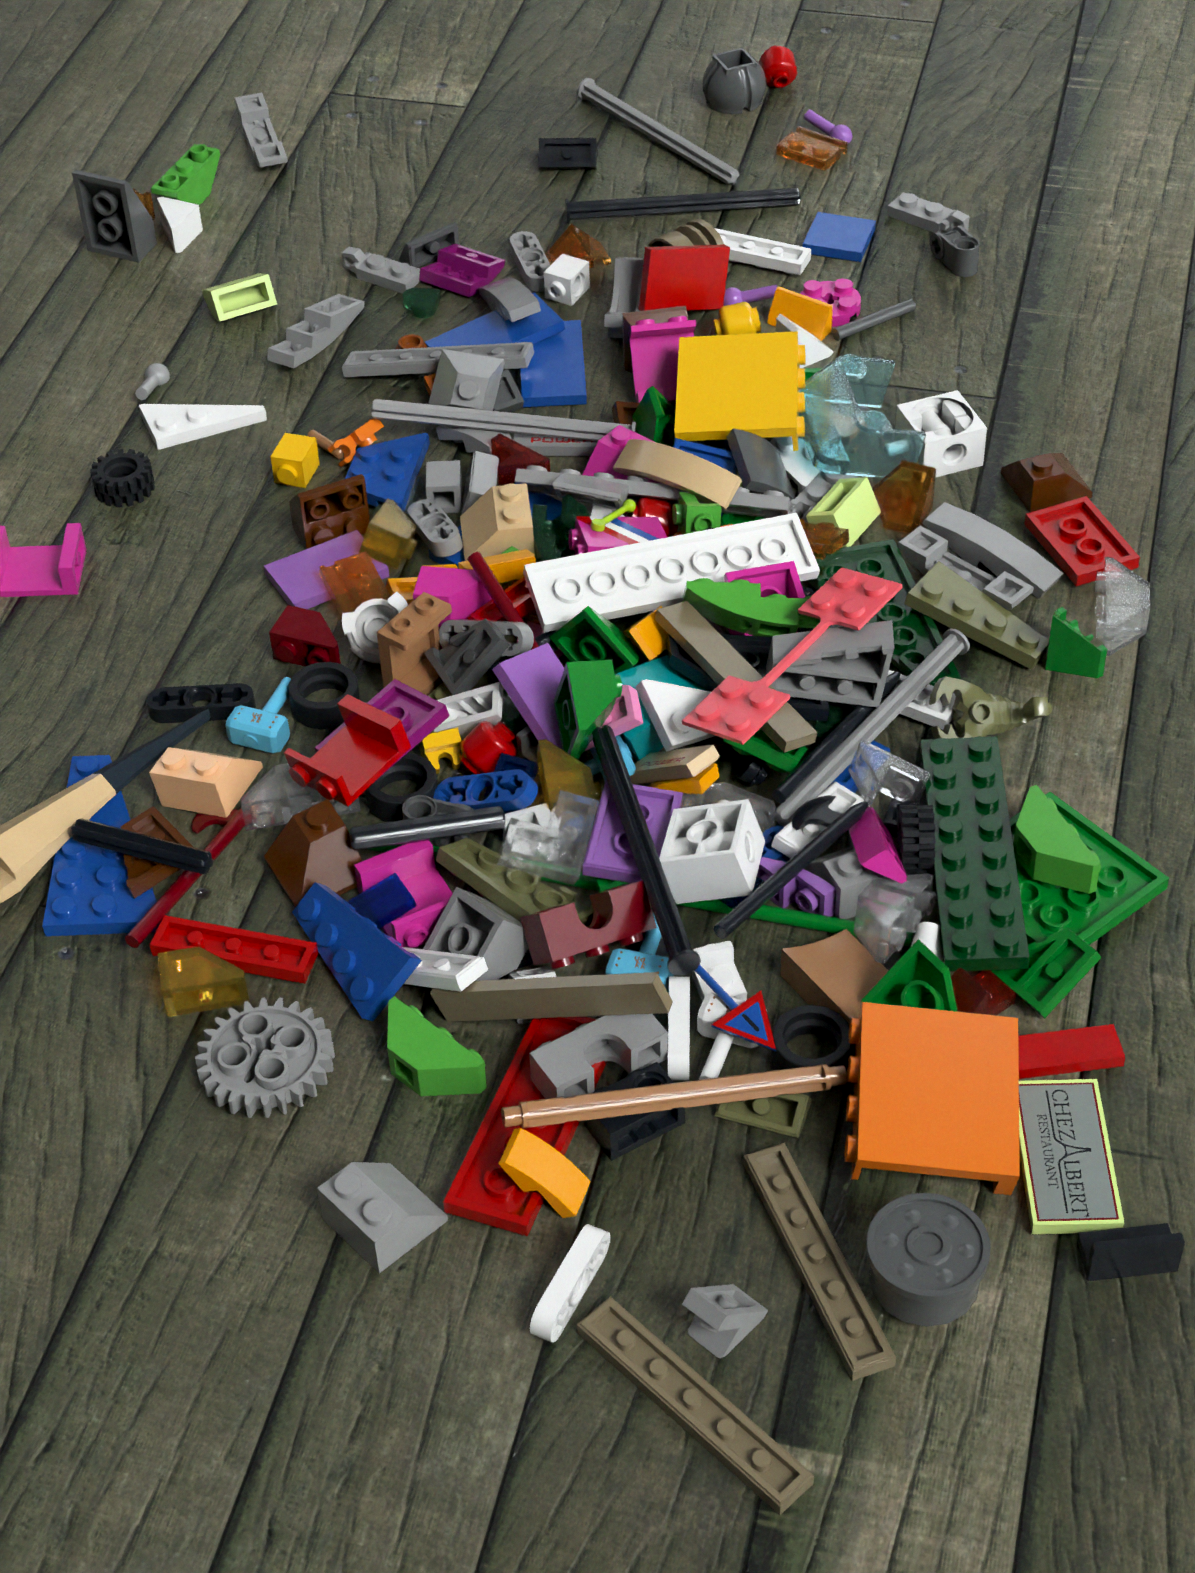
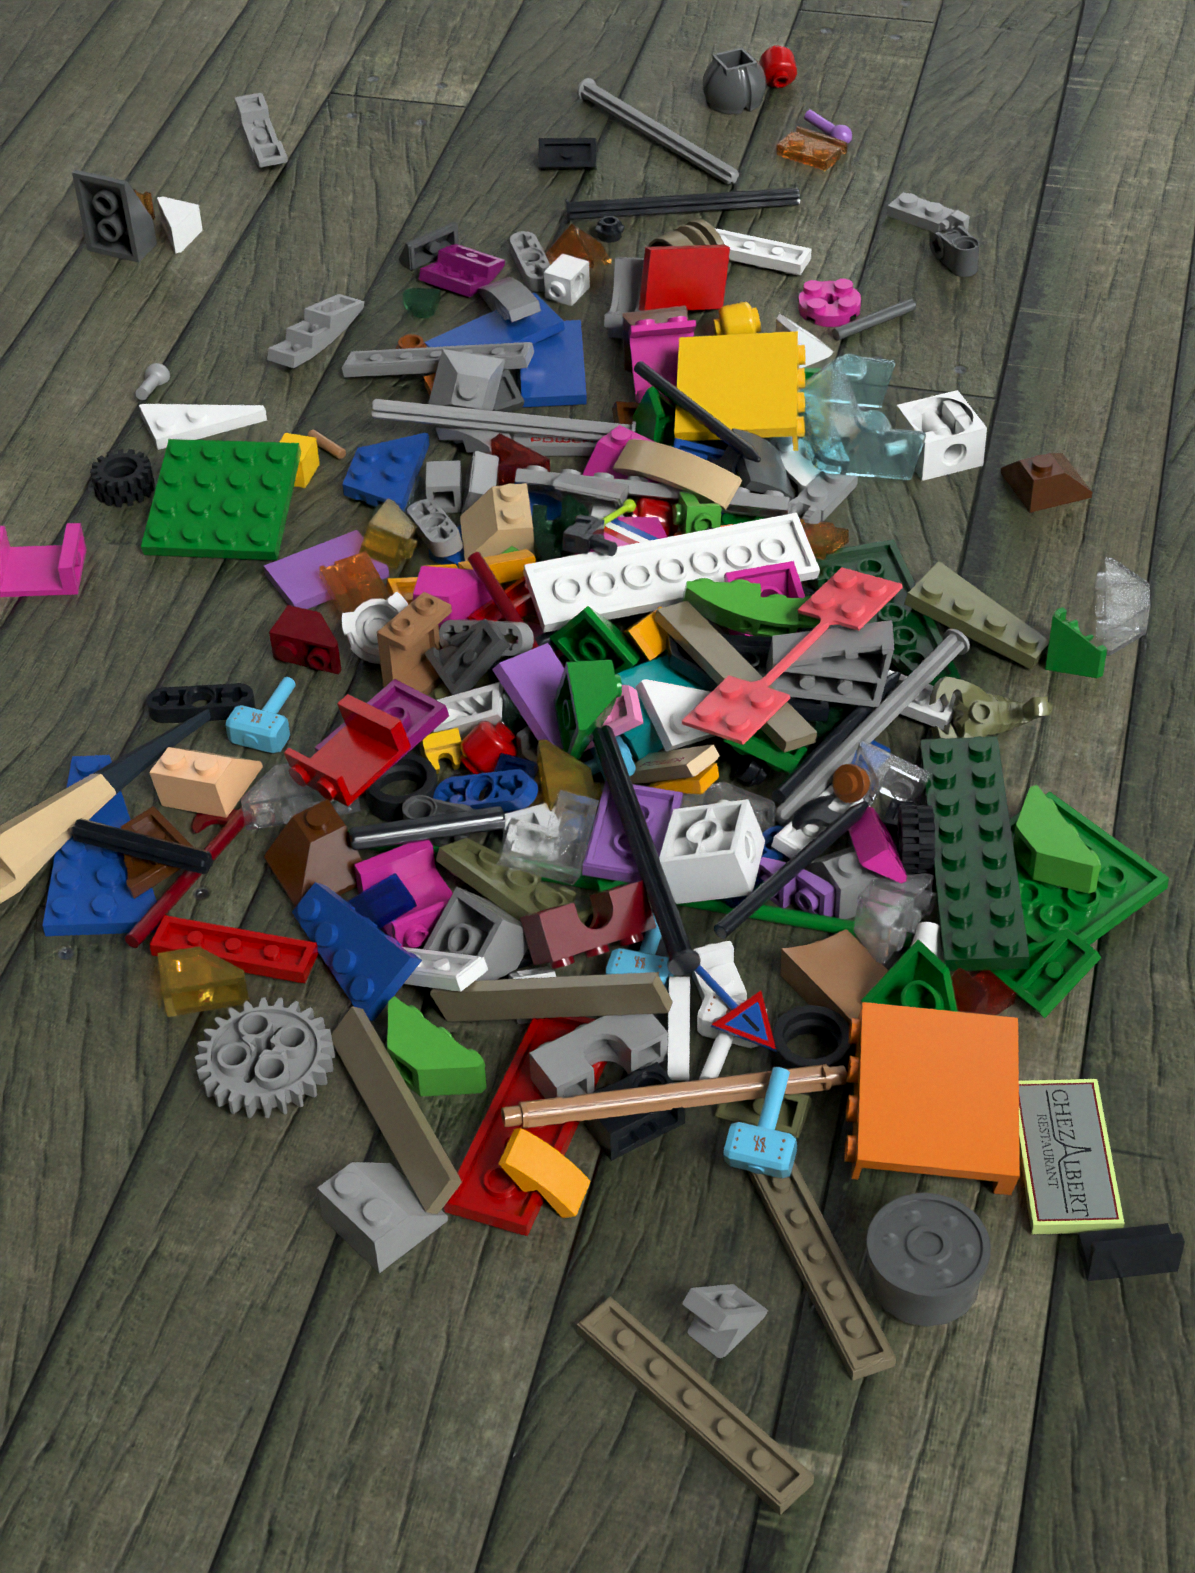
(190, 176): bright green slope -> none
(222, 499): none -> green plate
(240, 296): yellowish green brick -> none
(314, 678): black tyre -> none
(330, 511): reddish brown slope -> none
(360, 437): orange plate -> none
(380, 270): light grey hinge -> none
(395, 1111): none -> dark tan tile
(570, 1283): white beam -> none
(588, 535): none -> black piece
(609, 229): none -> black plate
(734, 295): medium lavender bar -> none
(736, 445): none -> black piece
(761, 1146): none -> medium azure piece
(803, 310): light orange slope -> none
(839, 236): tile -> none
(848, 506): yellowish green brick -> none
(850, 783): none -> dark orange plate
(906, 496): clear orange slope -> none
(926, 548): light grey slope -> none
(985, 543): light grey slope -> none
(1069, 1051): red tile -> none
(1079, 539): red plate -> none

